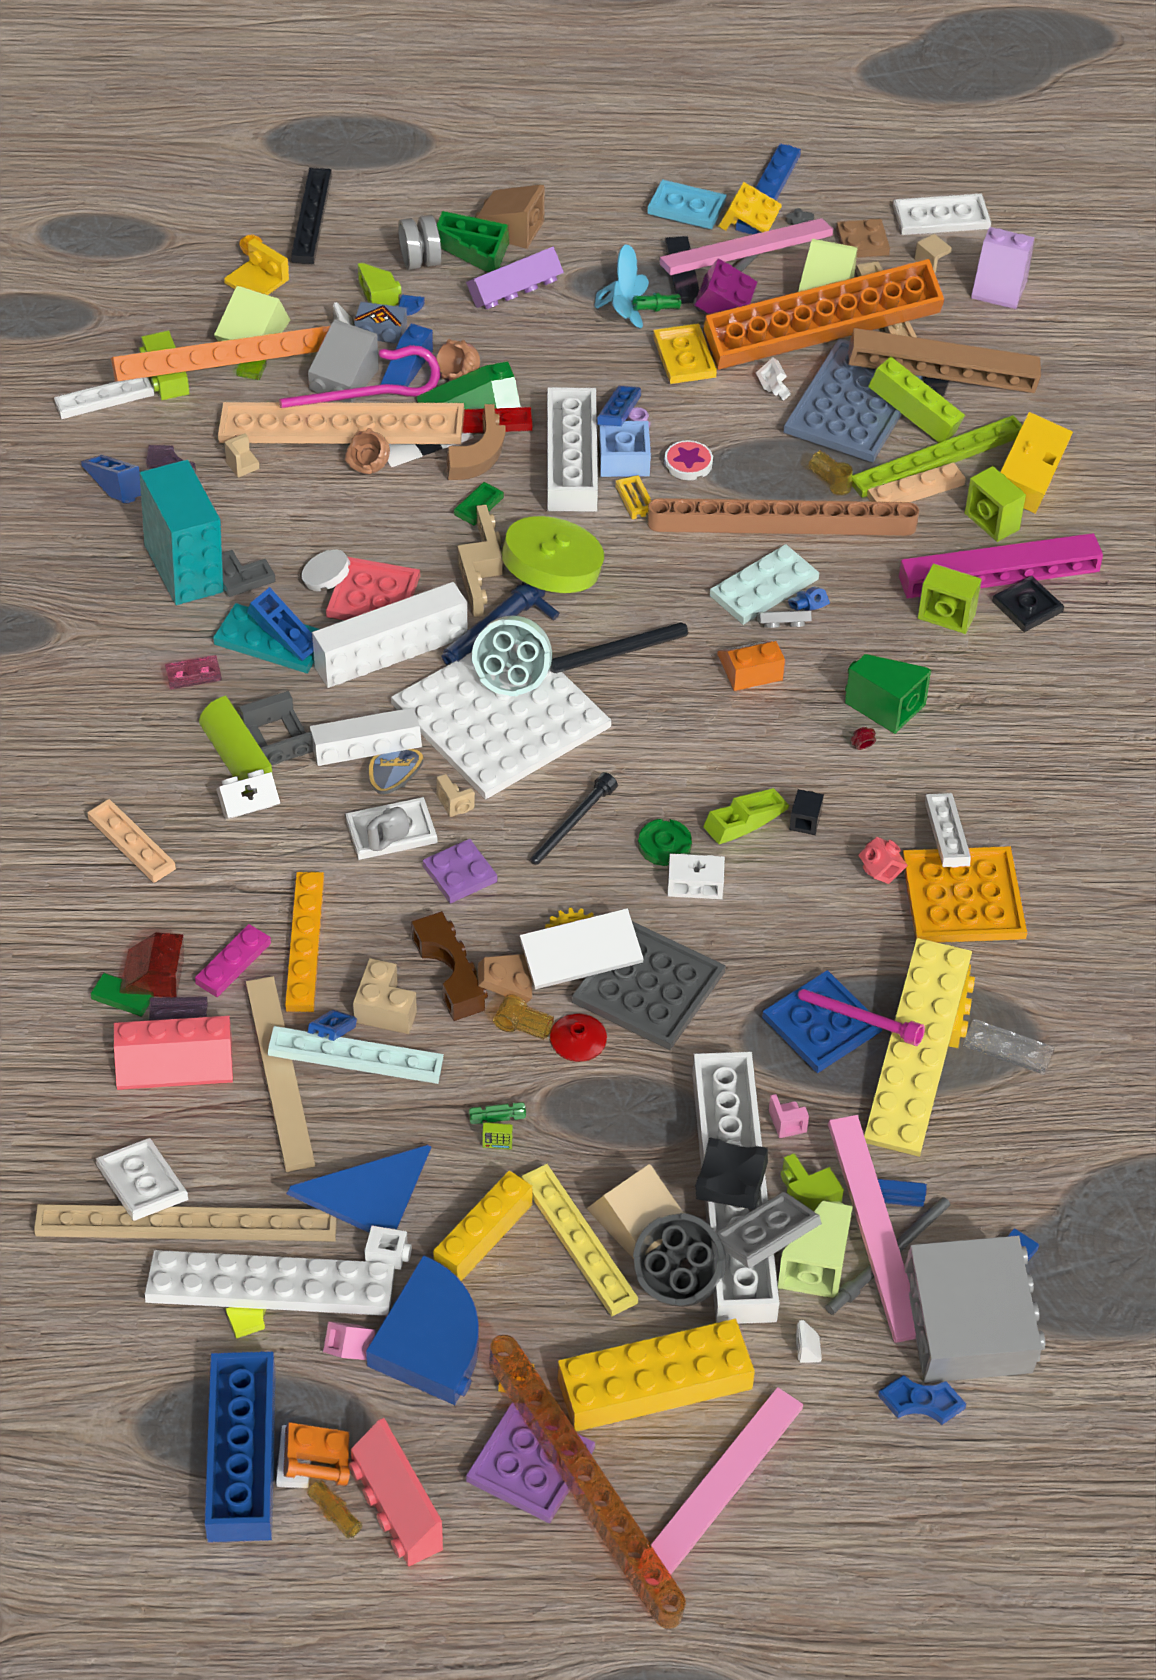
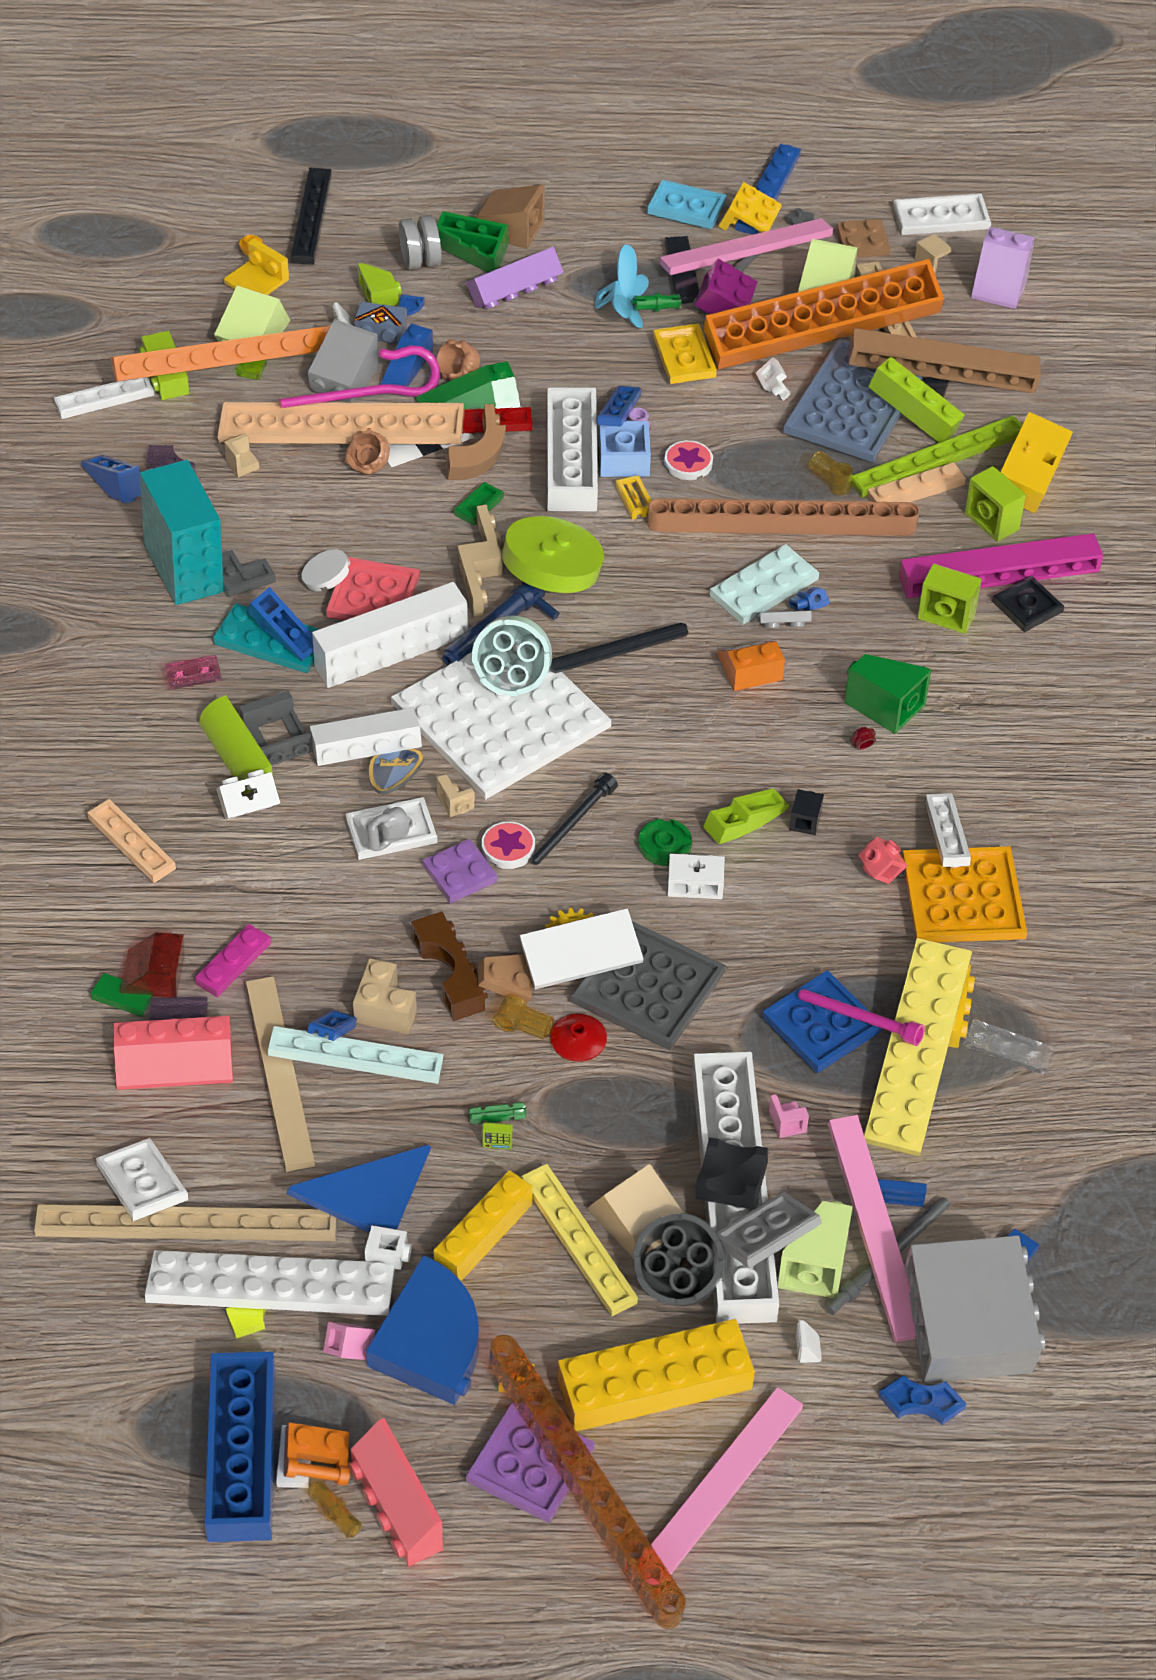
(305, 942): light orange plate -> none
(508, 845): none -> tile
(812, 1188): lime brick -> none

